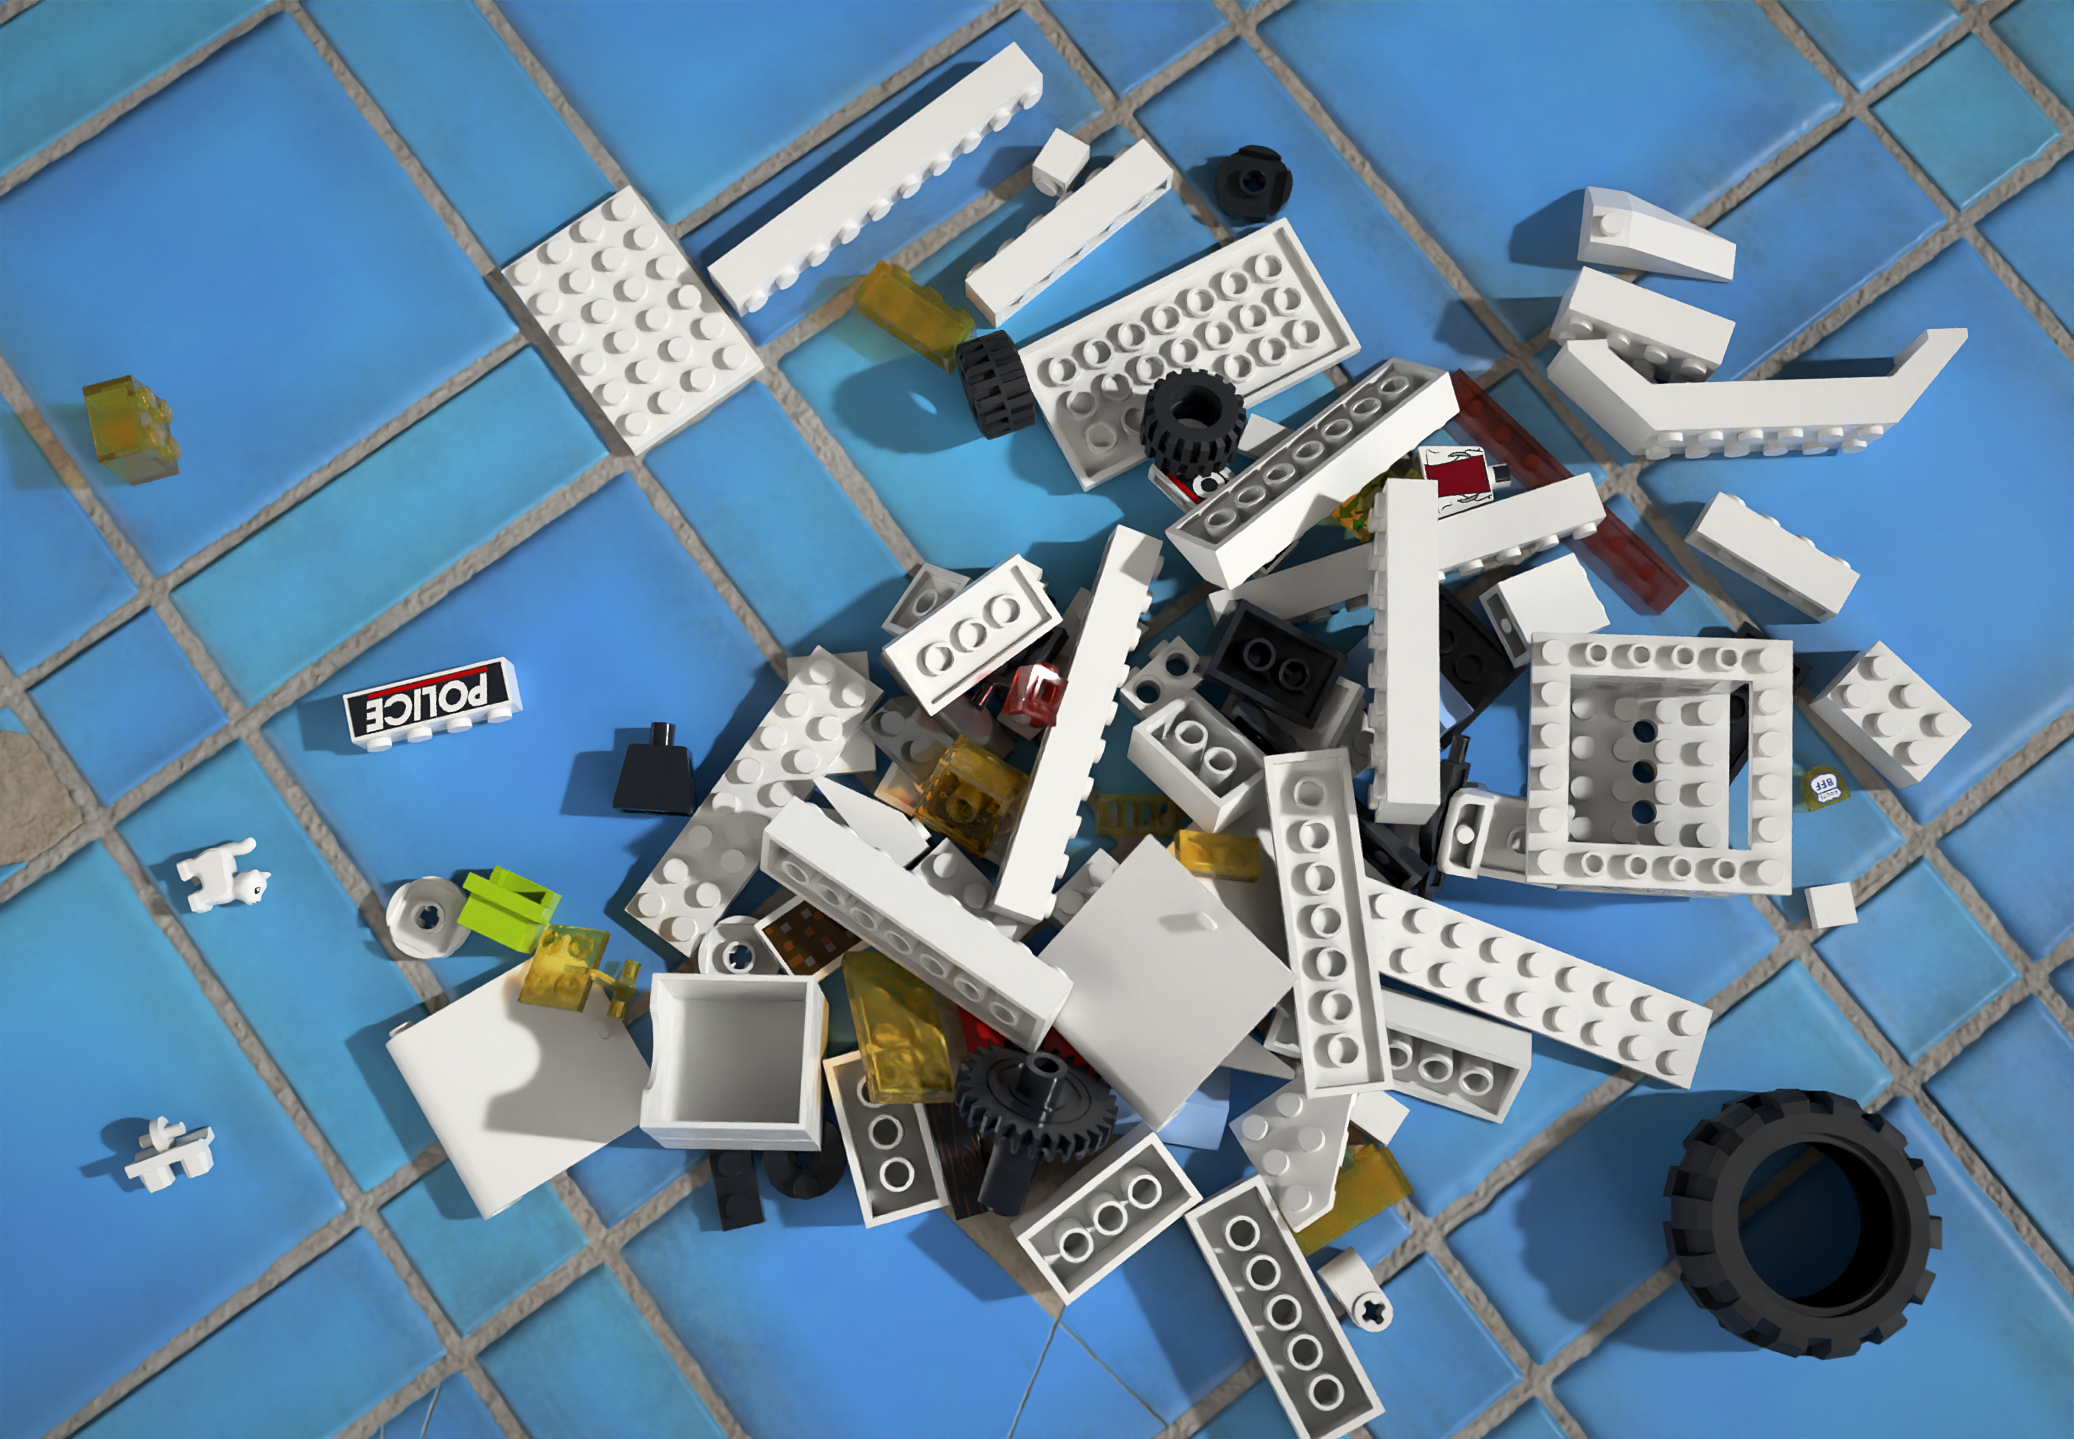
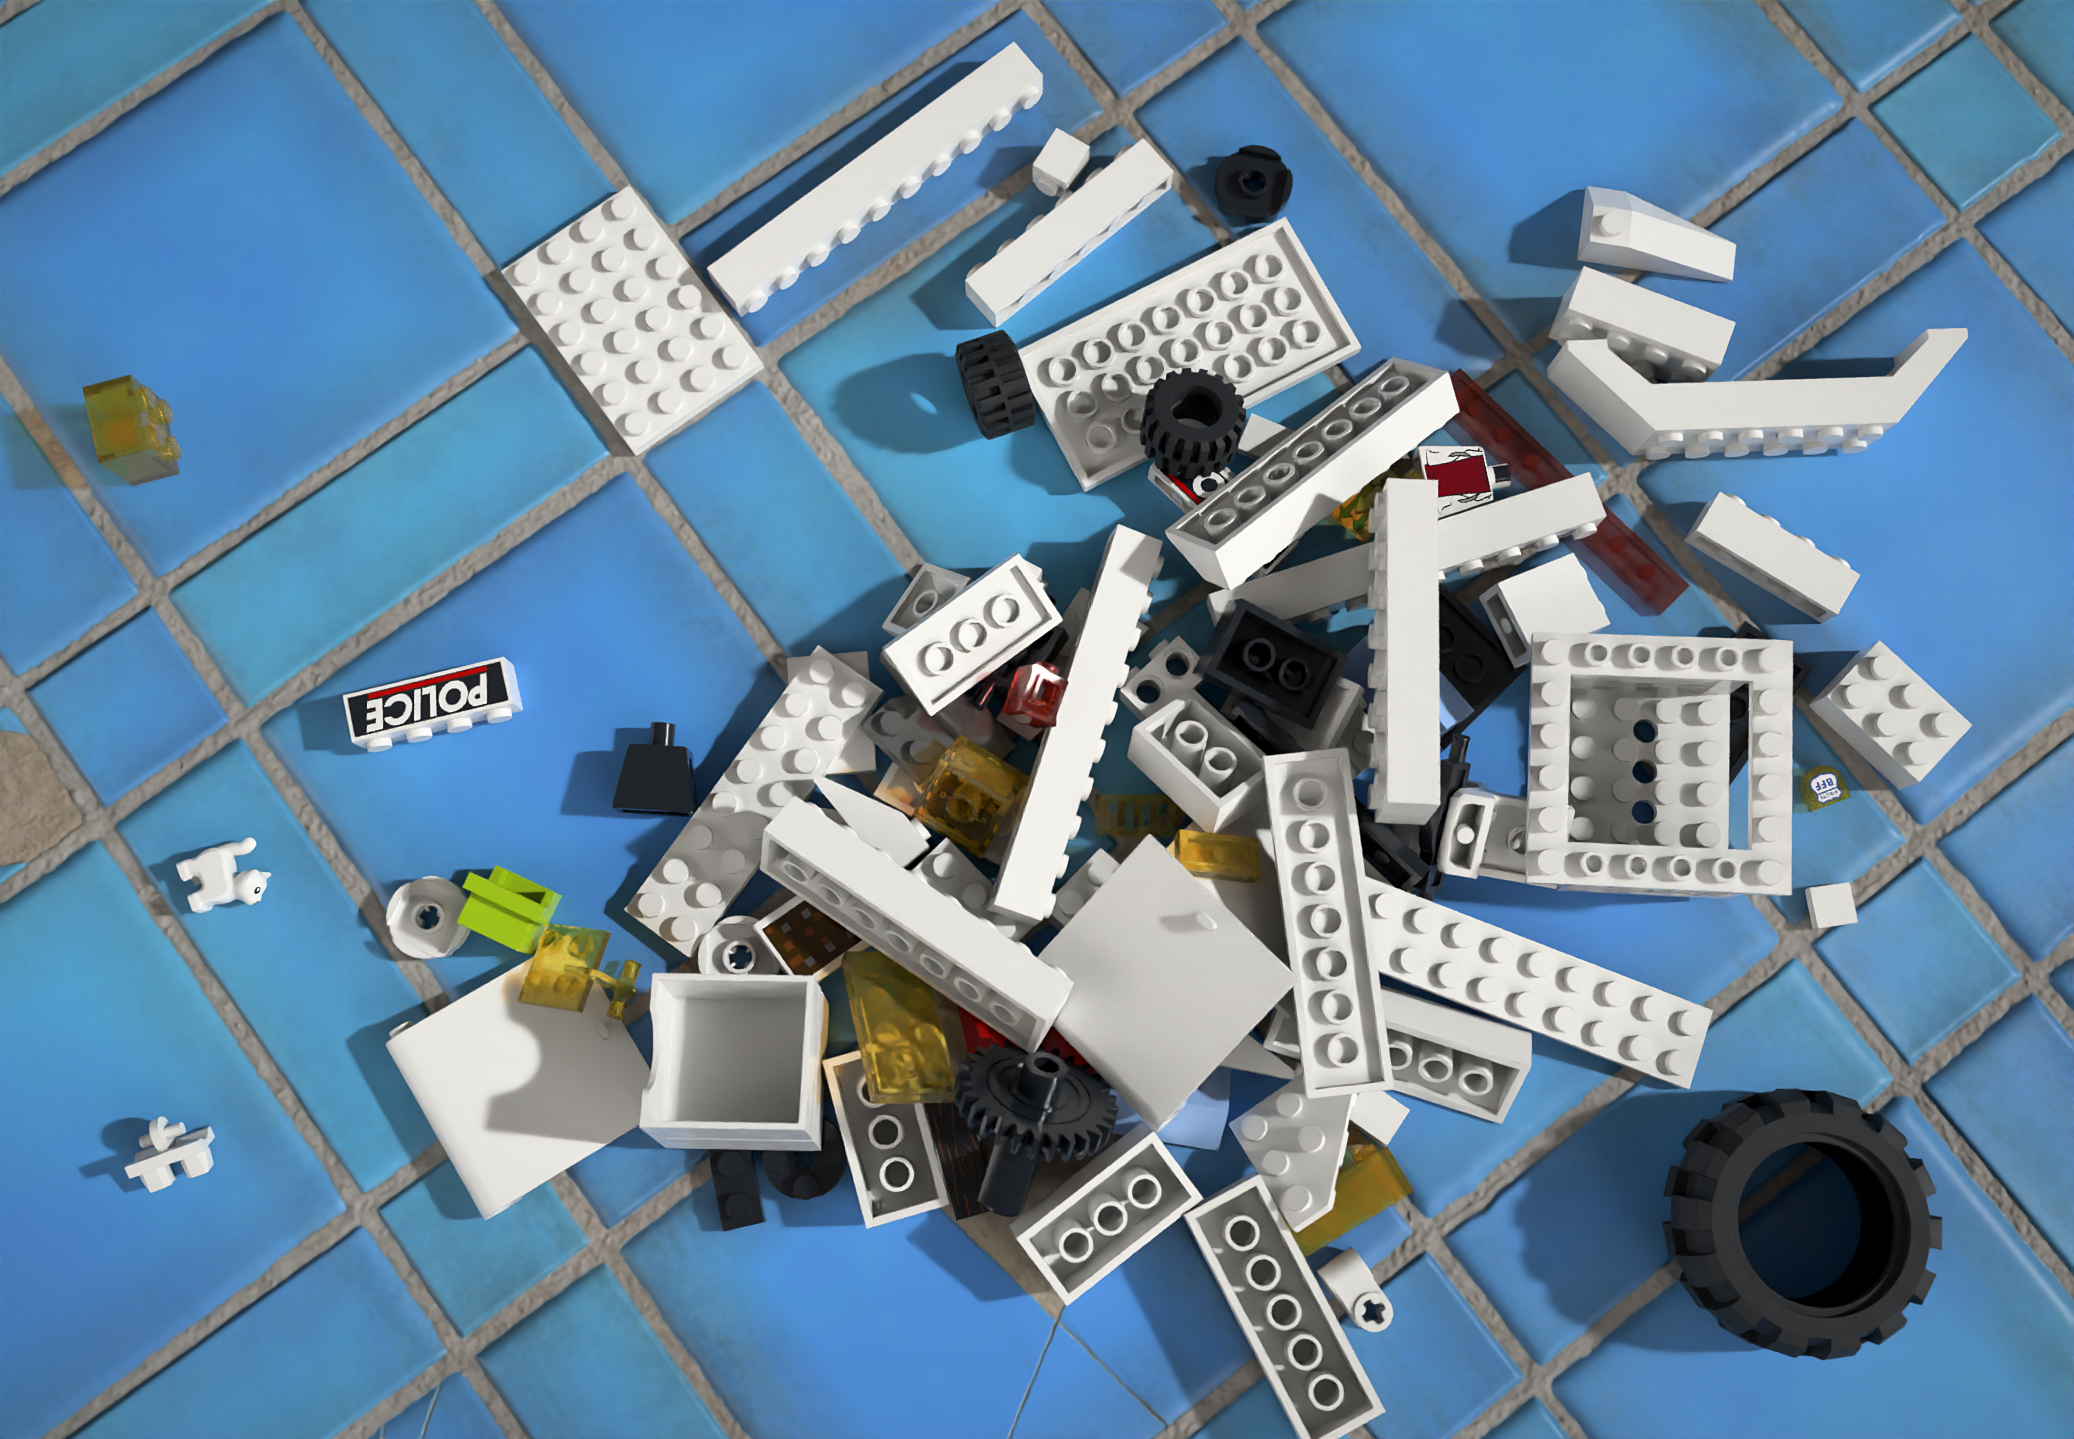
(914, 314): clear yellow brick -> none

